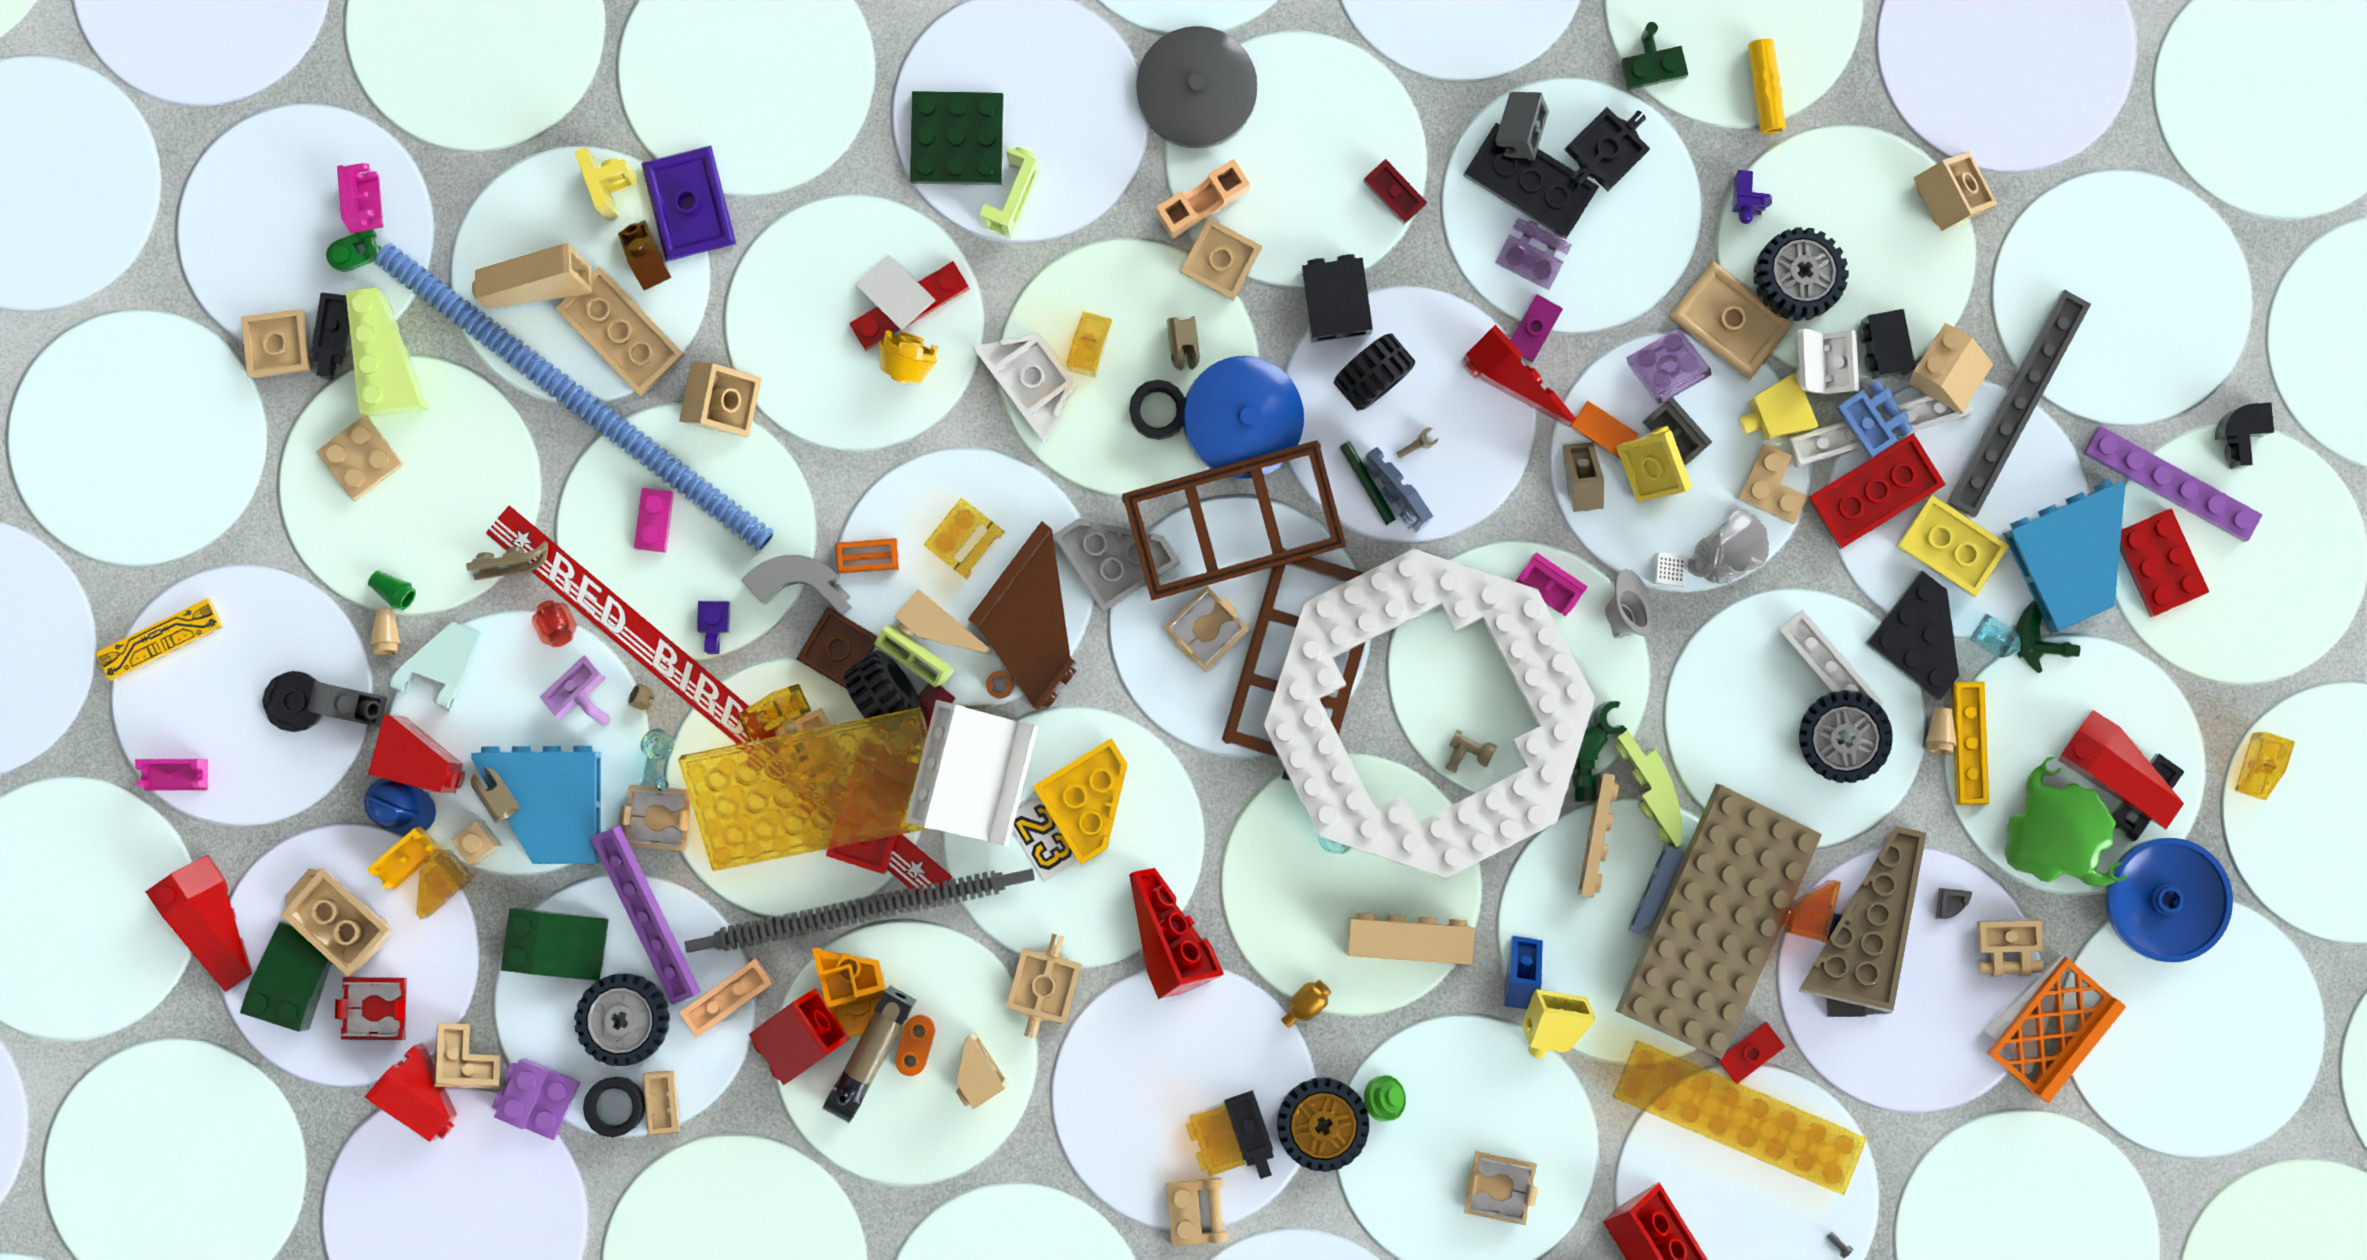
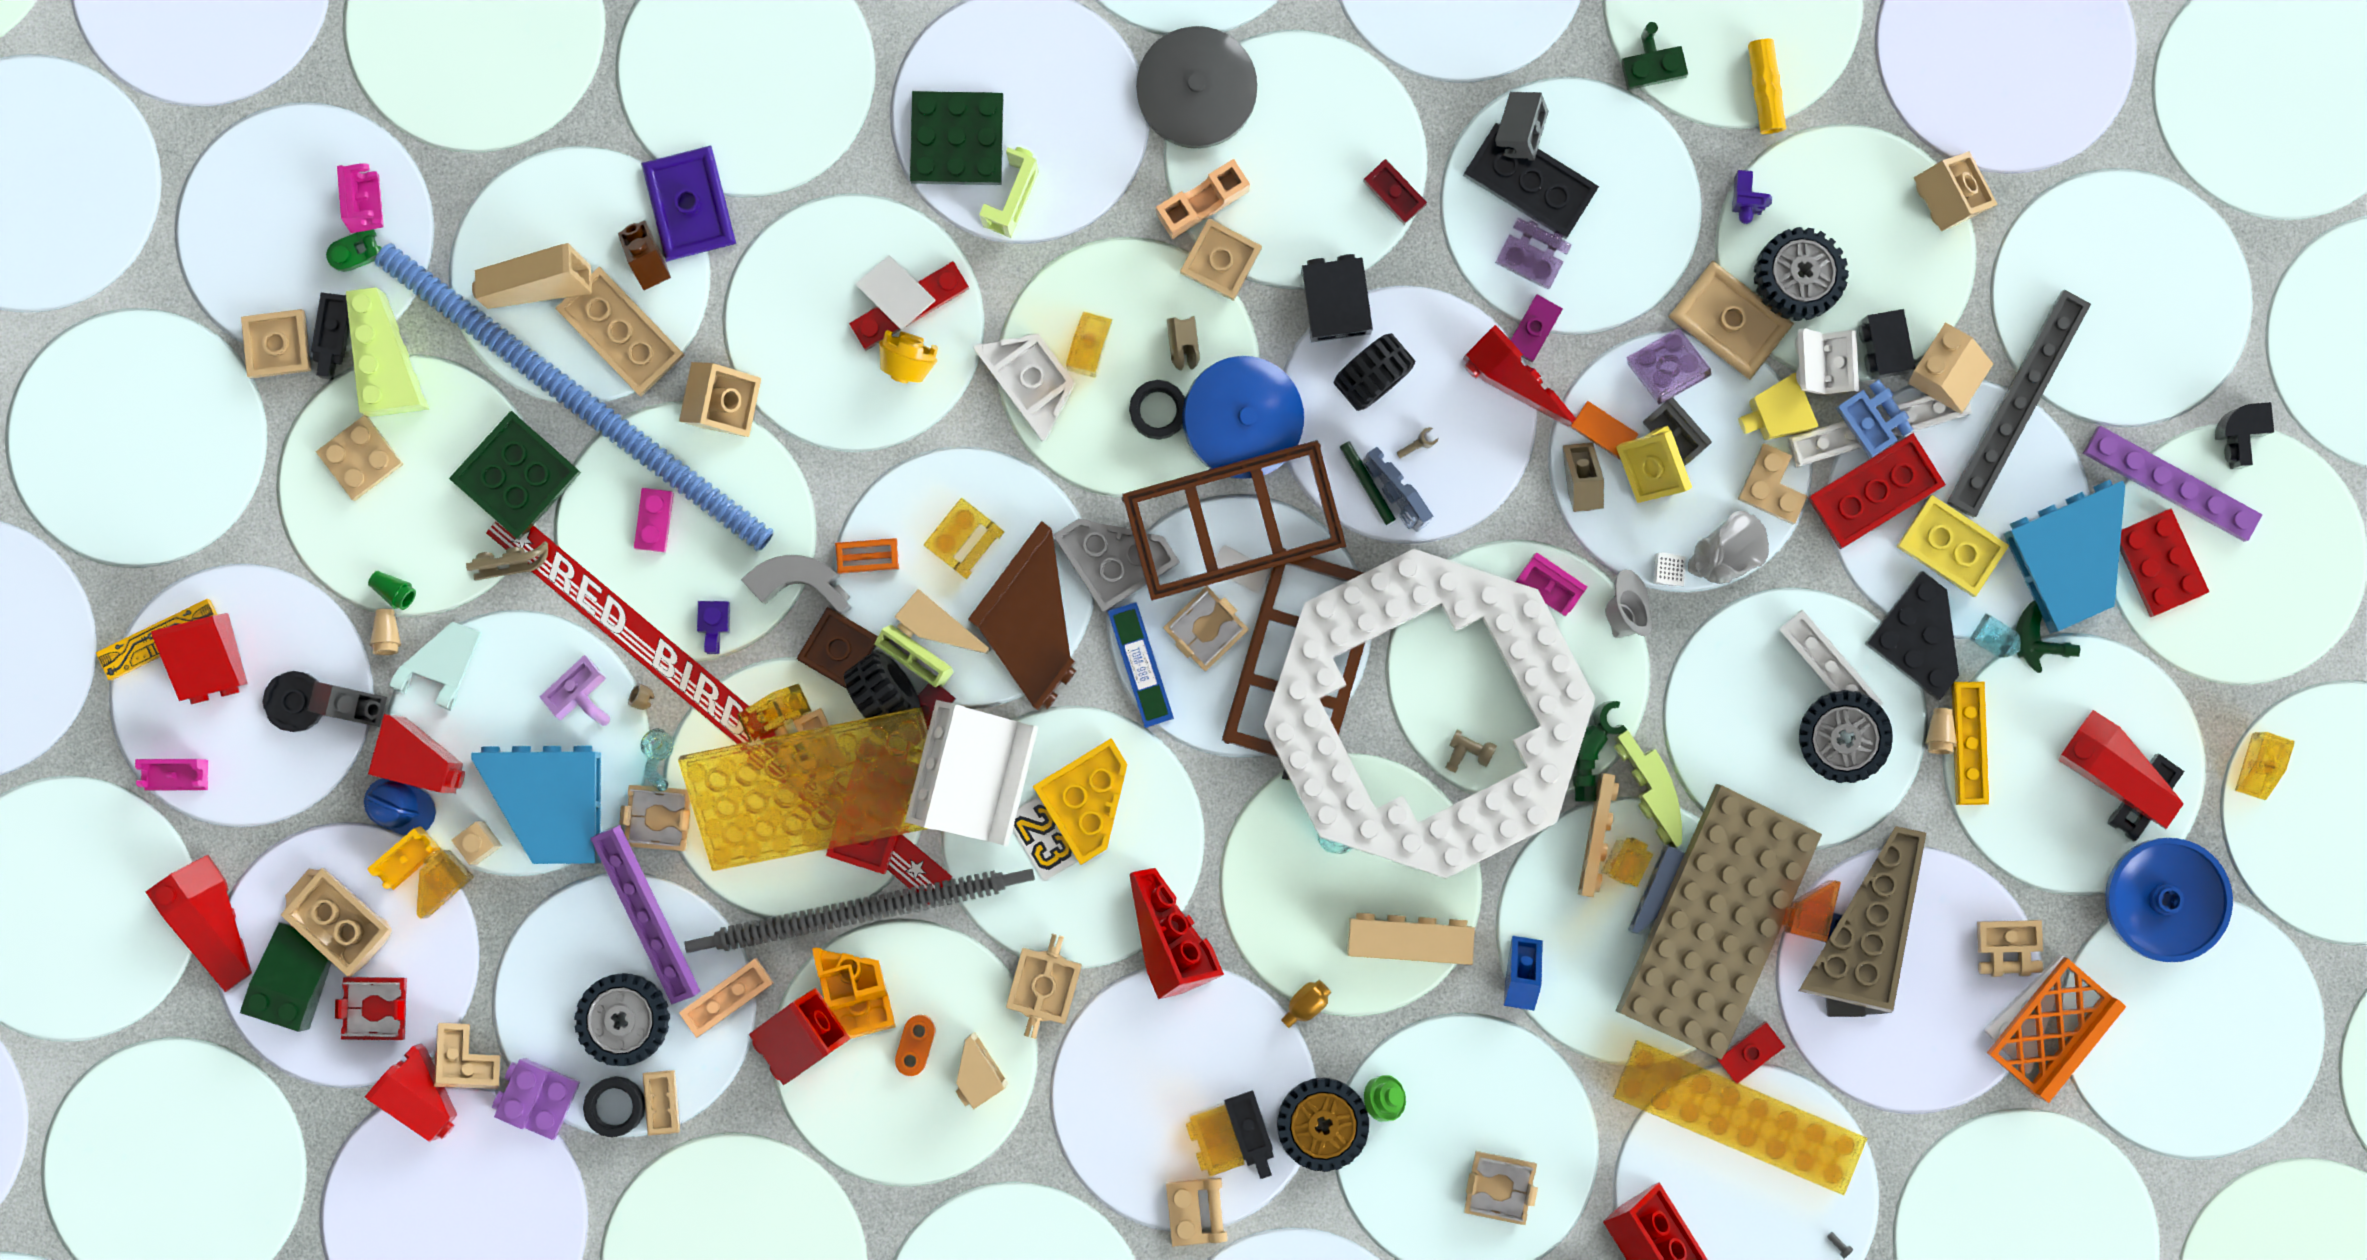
(201, 658): none -> red slope
(496, 799): dark tan piece -> none
(515, 475): none -> dark green plate
(554, 623): clear red head -> none
(554, 944): dark green slope -> none
(604, 180): light yellow bracket -> none
(869, 1054): piece -> none
(990, 686): dark orange bush -> none
(1140, 665): none -> tile
(1253, 581): none -> white sticker
(1555, 1021): light yellow torso -> none
(1607, 149): black plate -> none
(1627, 861): none -> clear yellow brick
(1951, 902): dark grey tile -> none
(2061, 832): bright green piece -> none

